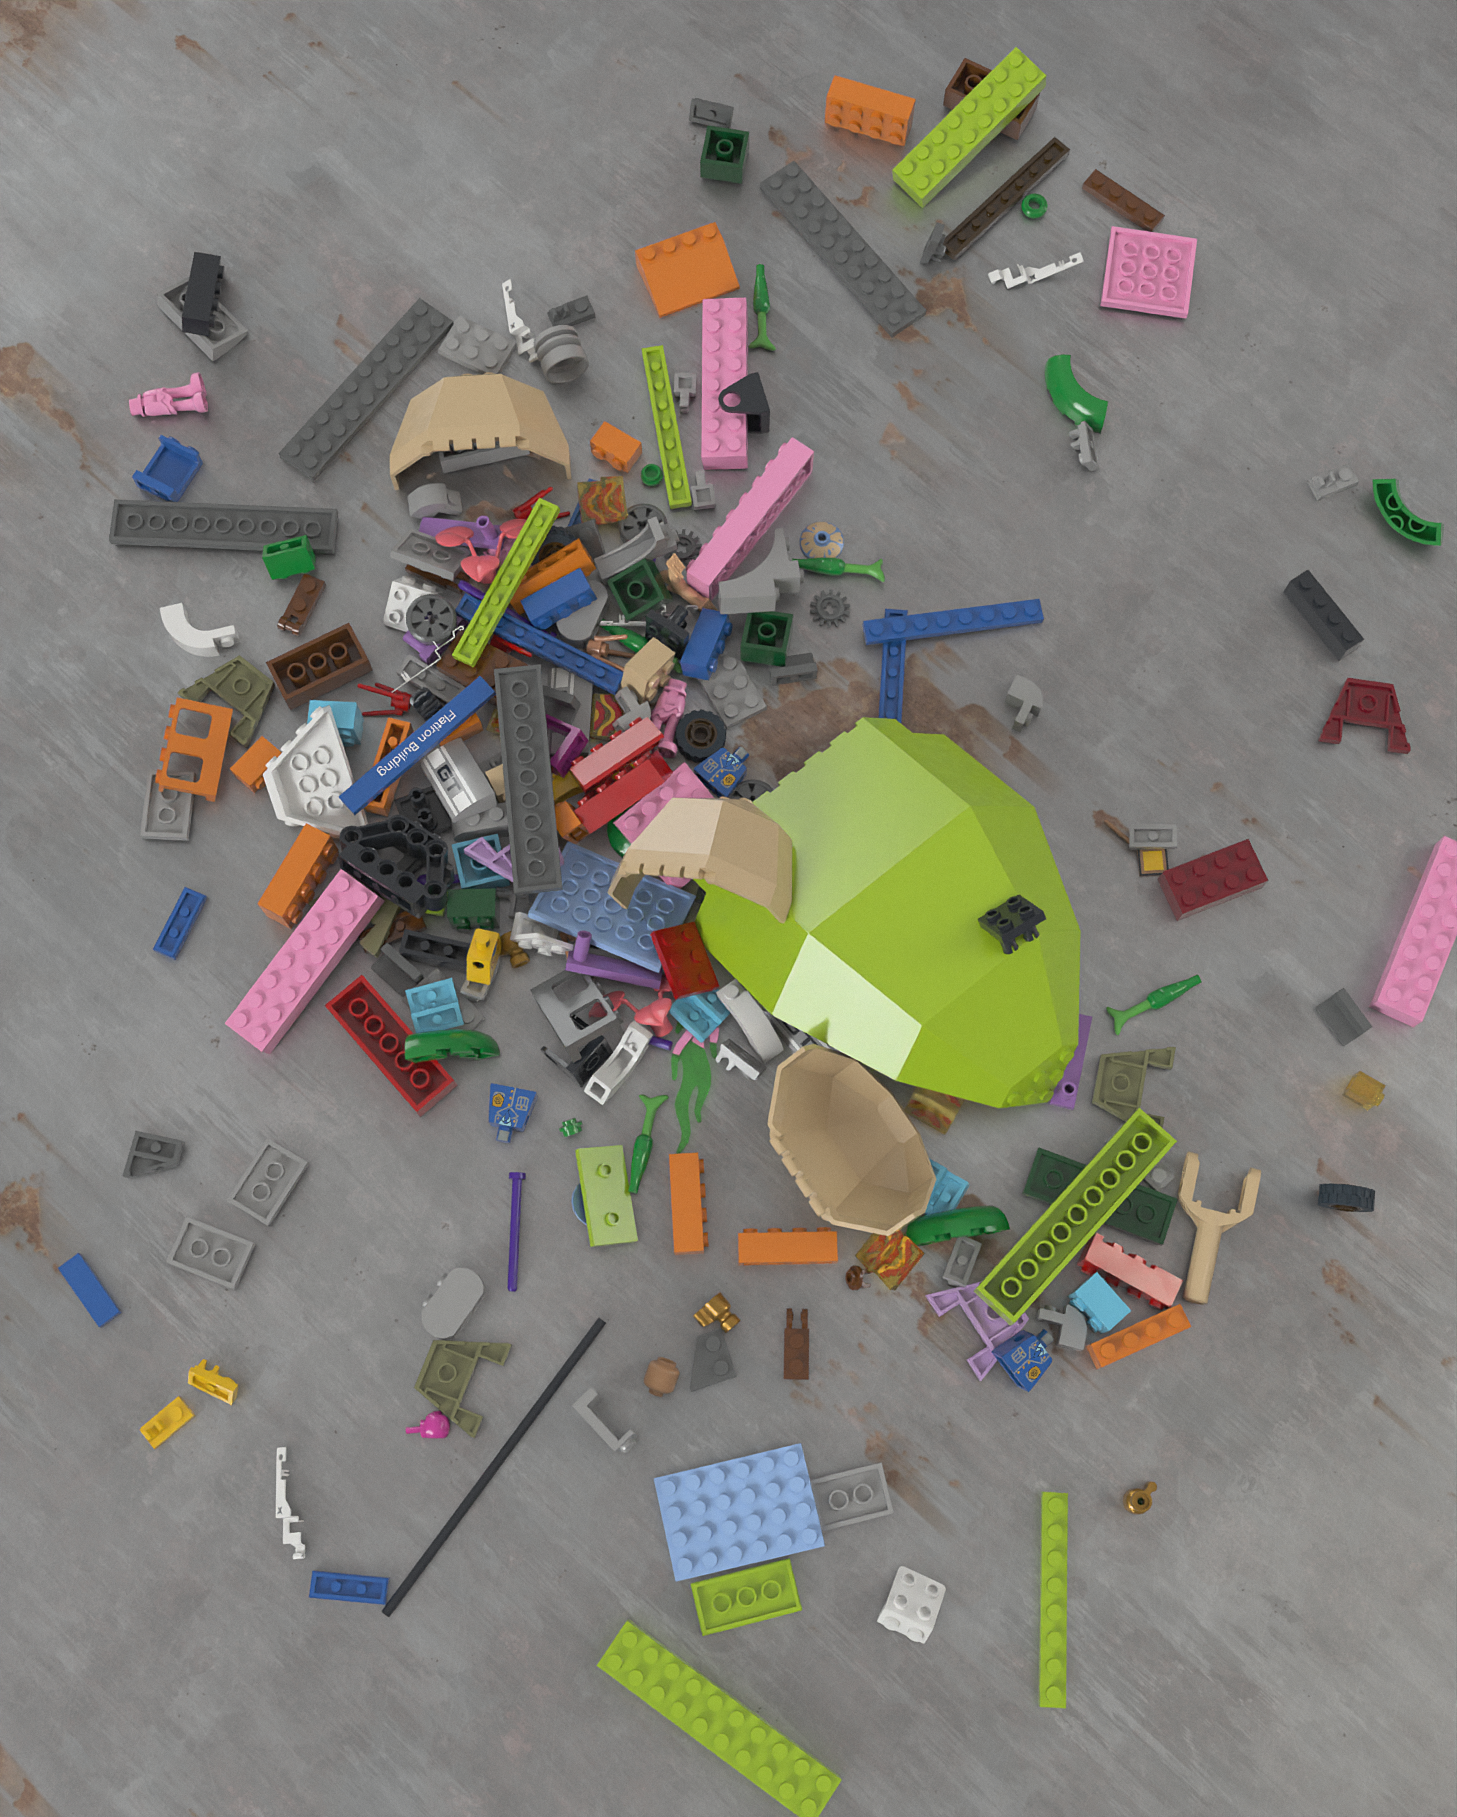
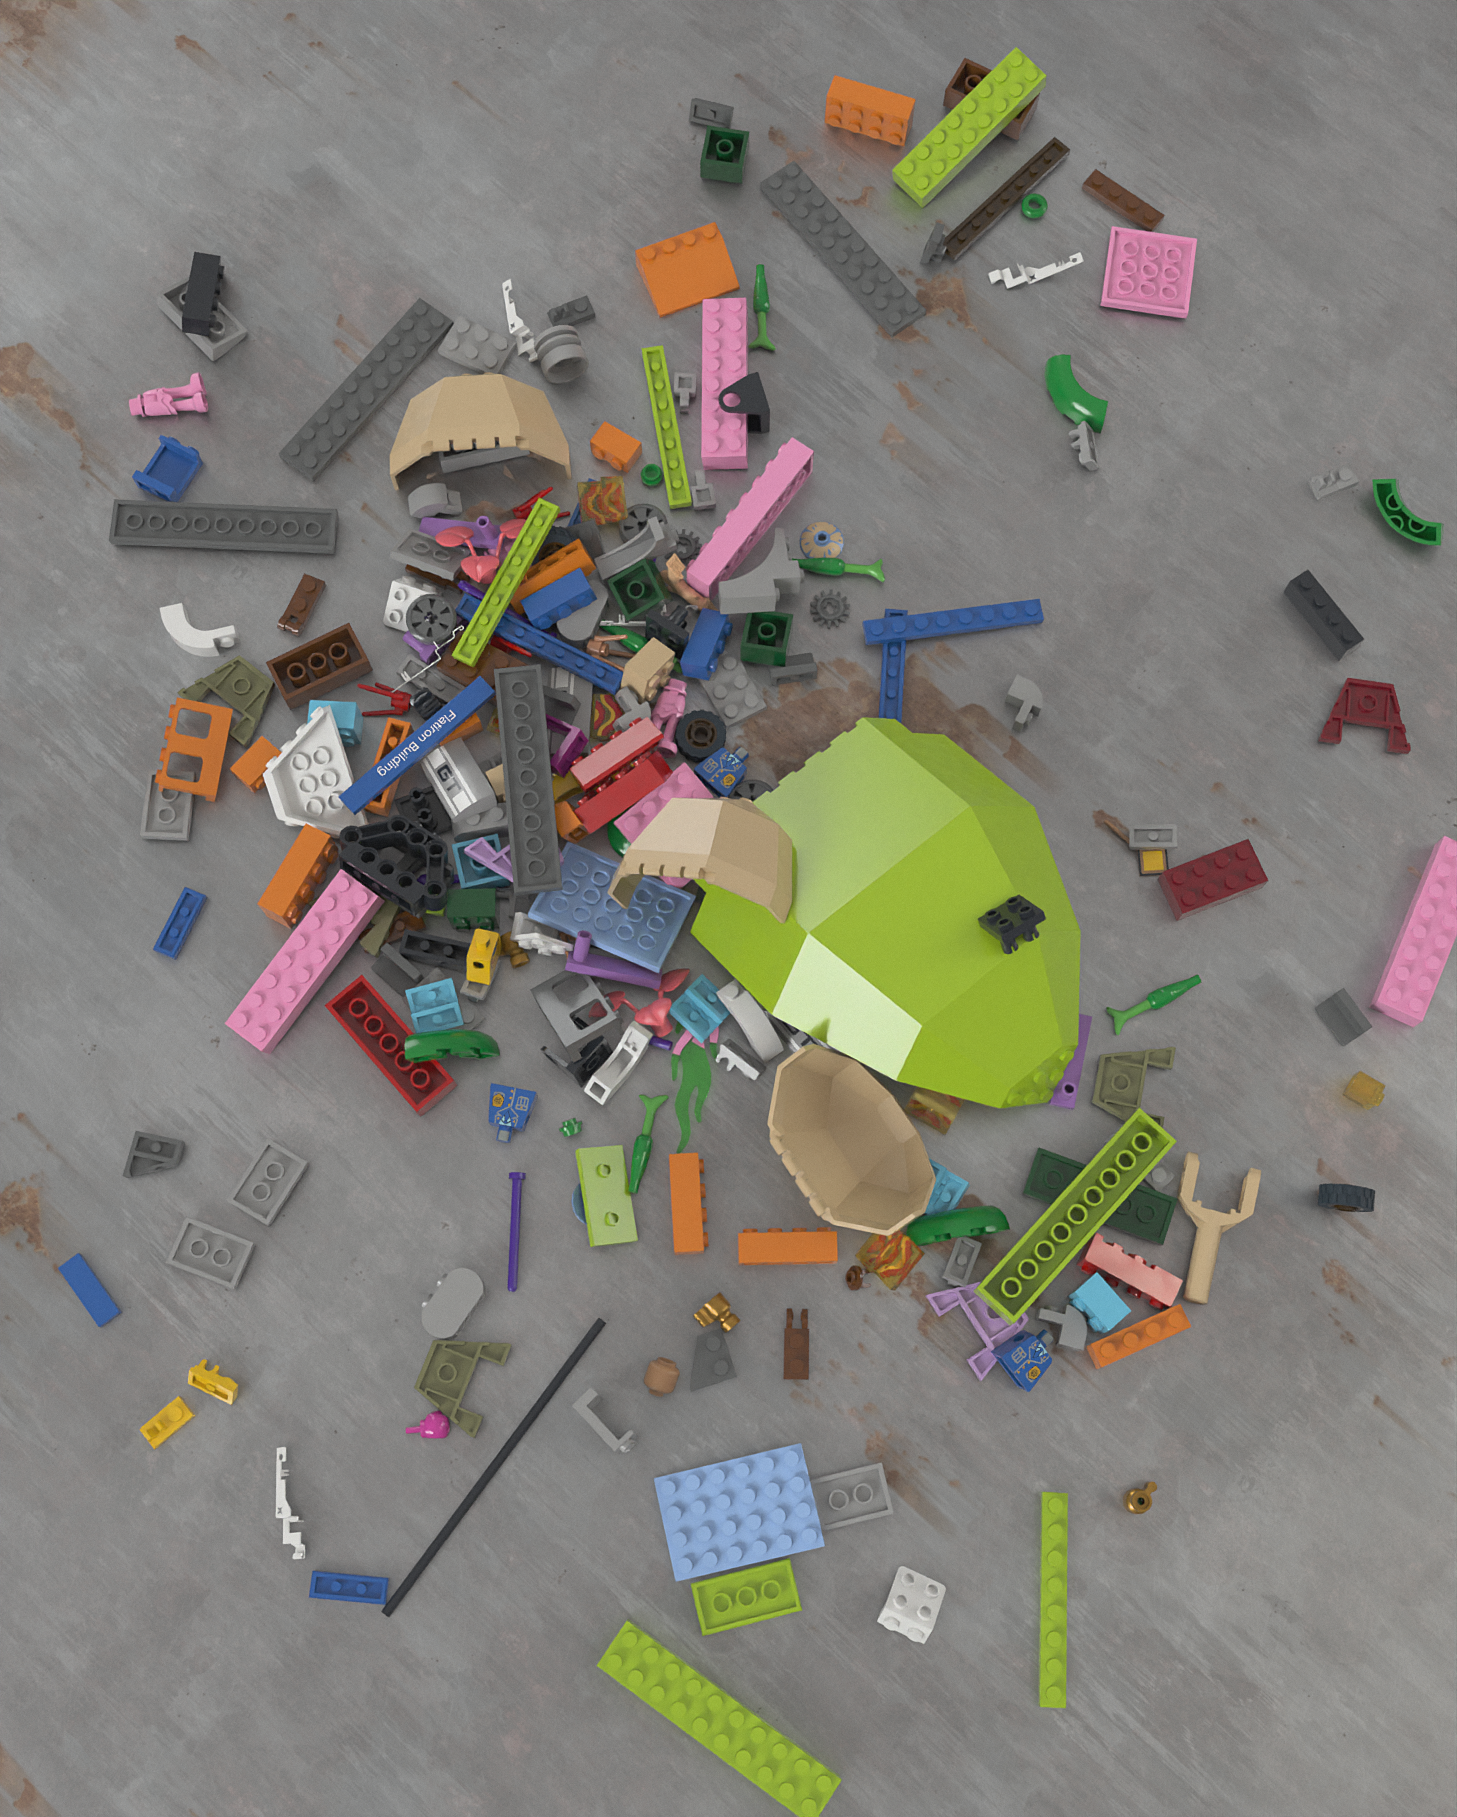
(289, 557): green brick -> none
(684, 960): red plate -> none

